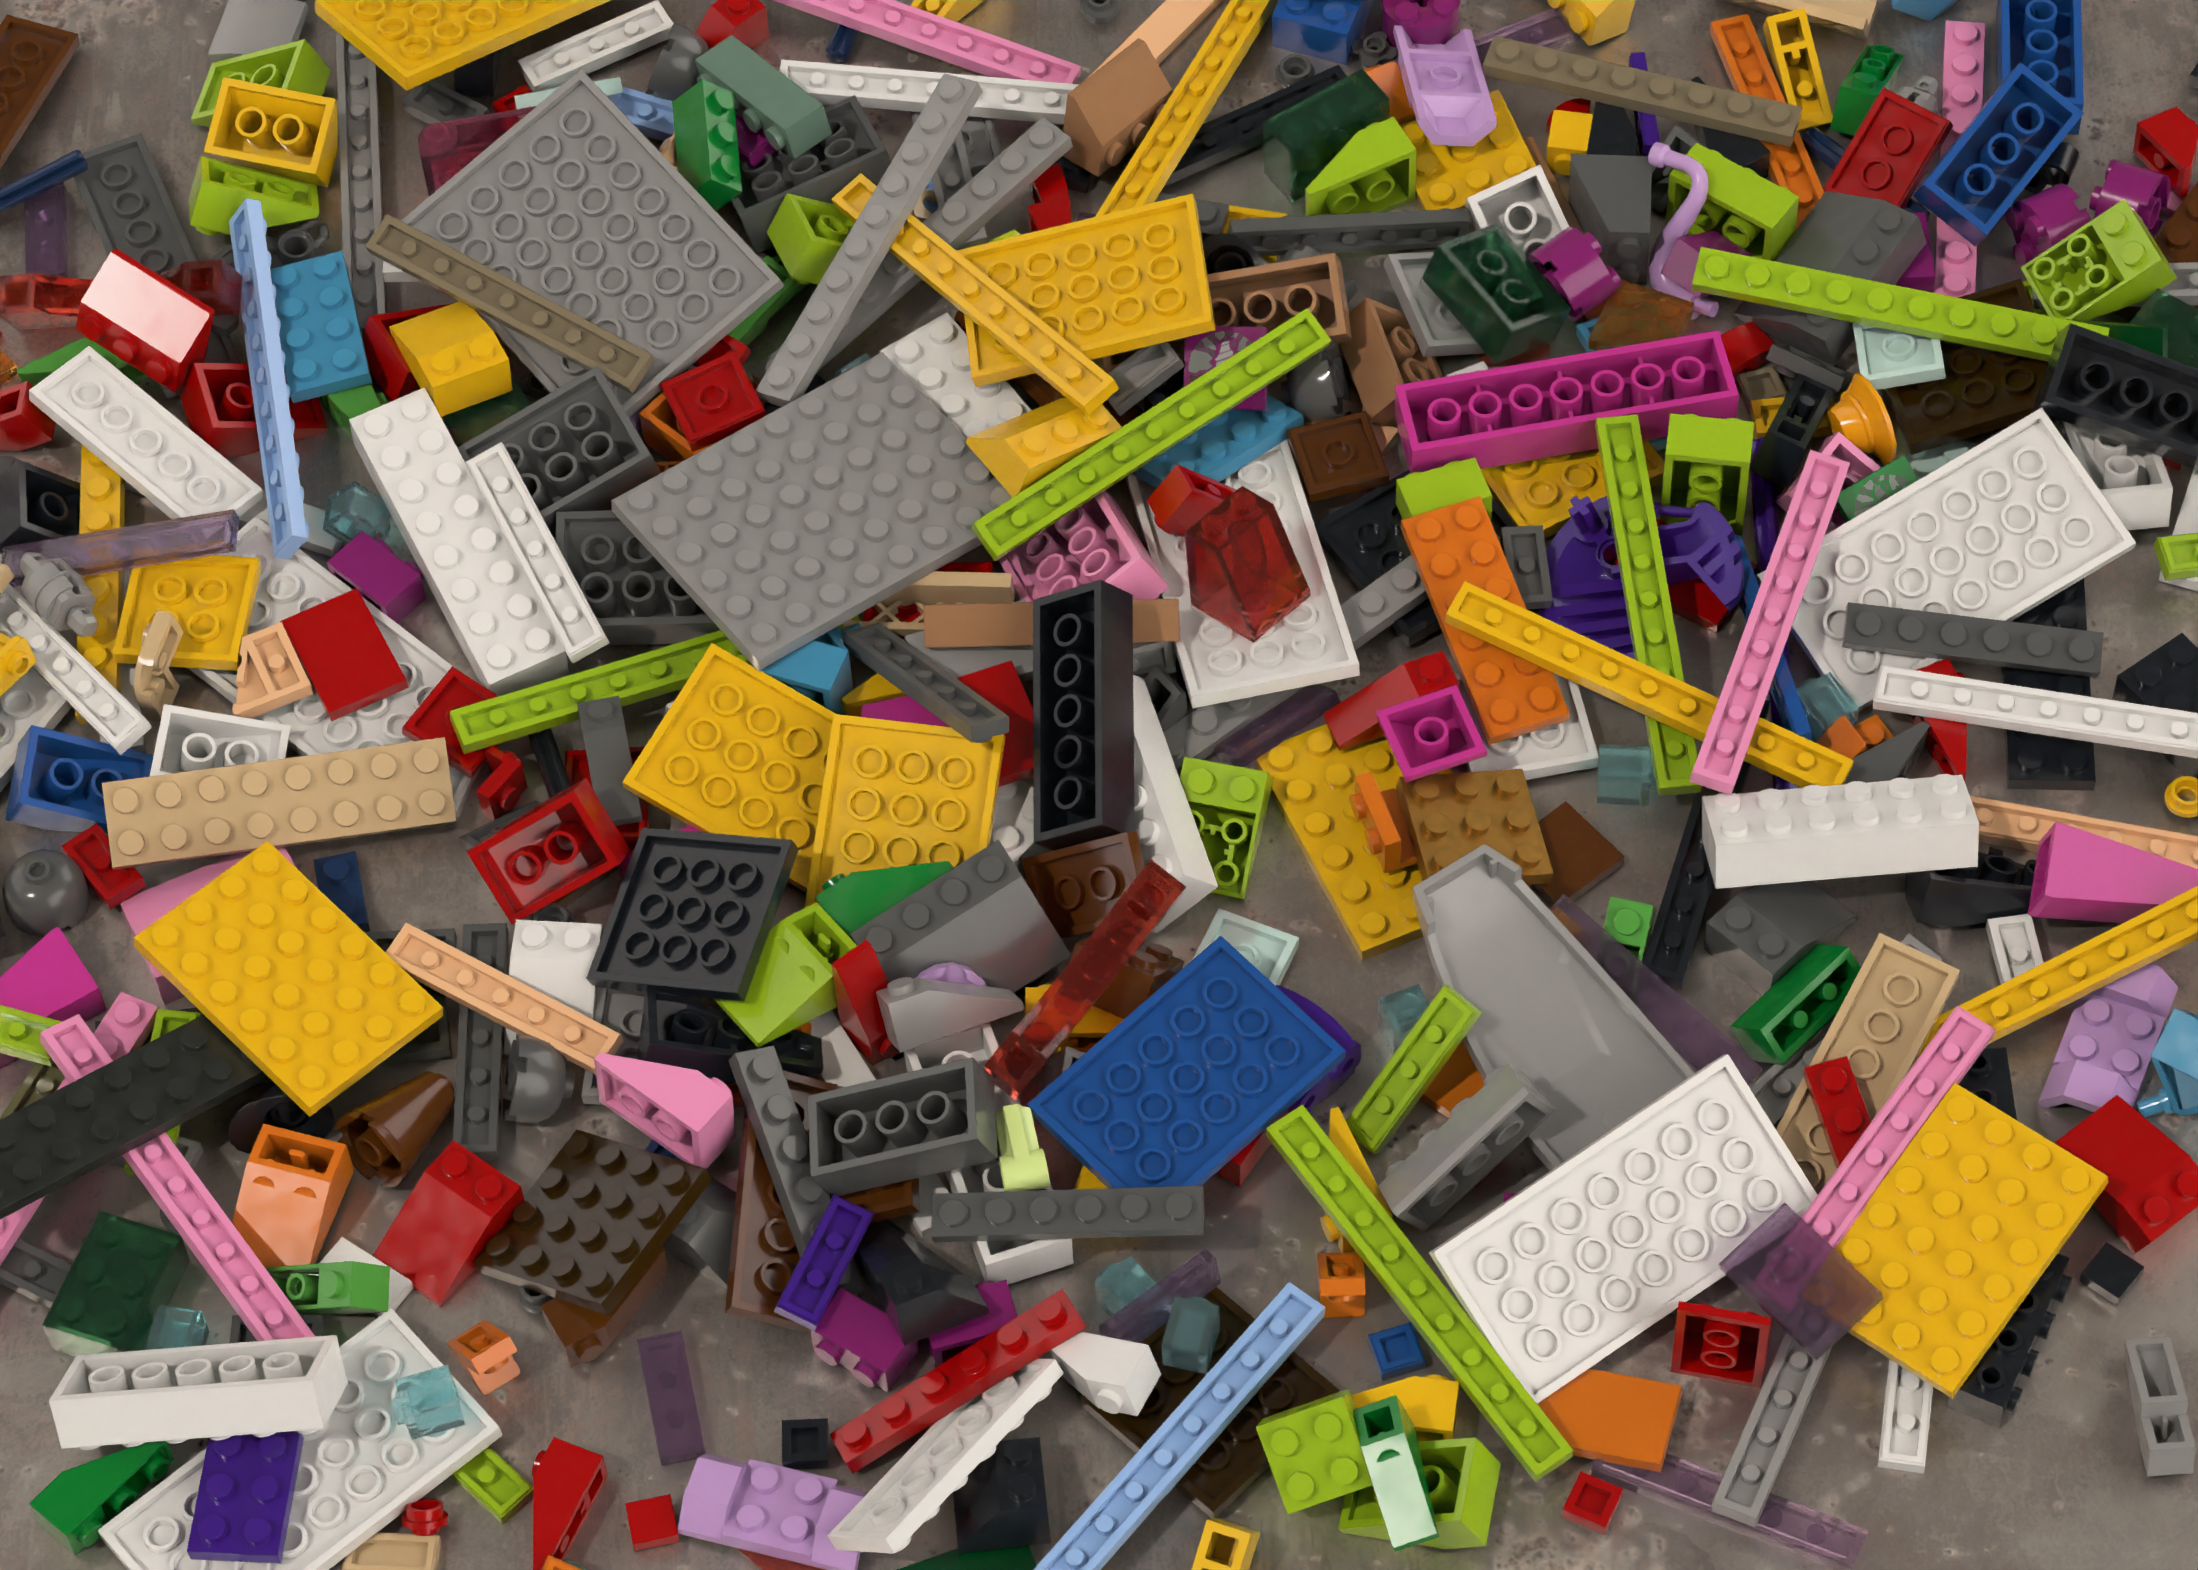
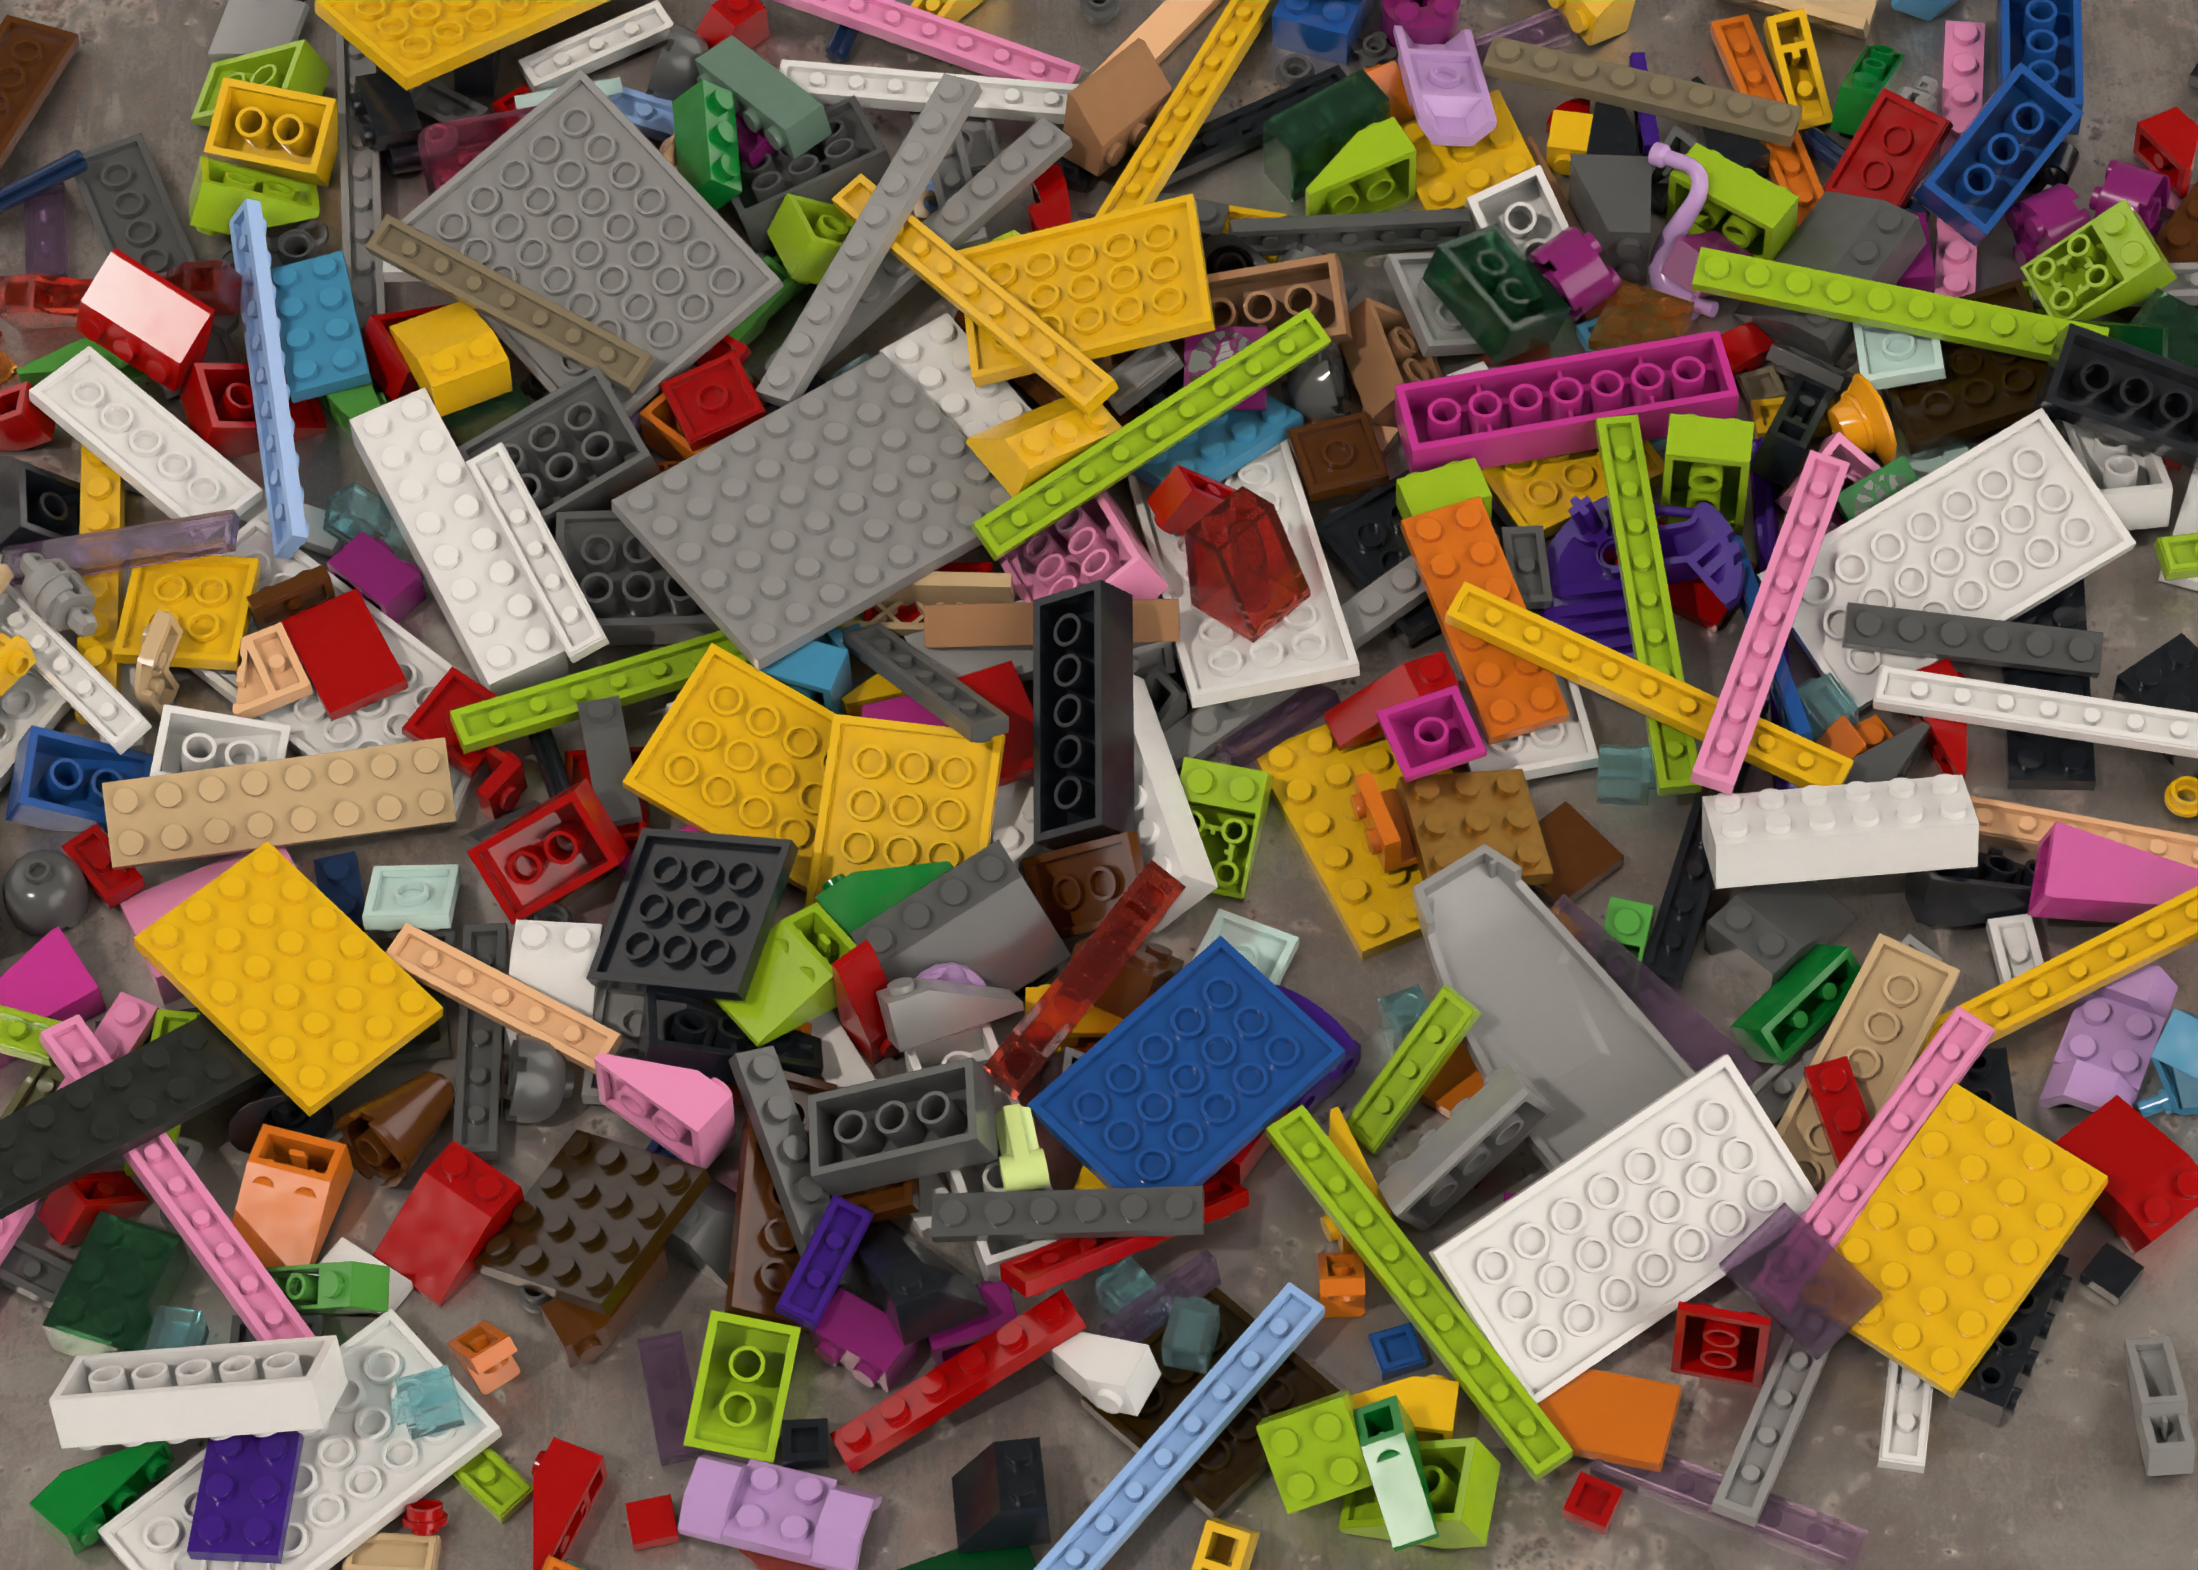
(74, 1207): none -> red slope
(290, 596): none -> reddish brown plate
(387, 120): none -> black hinge
(411, 895): none -> light aqua plate
(742, 1386): none -> lime slope
(942, 1462): white plate -> none
(1072, 1258): none -> red plate

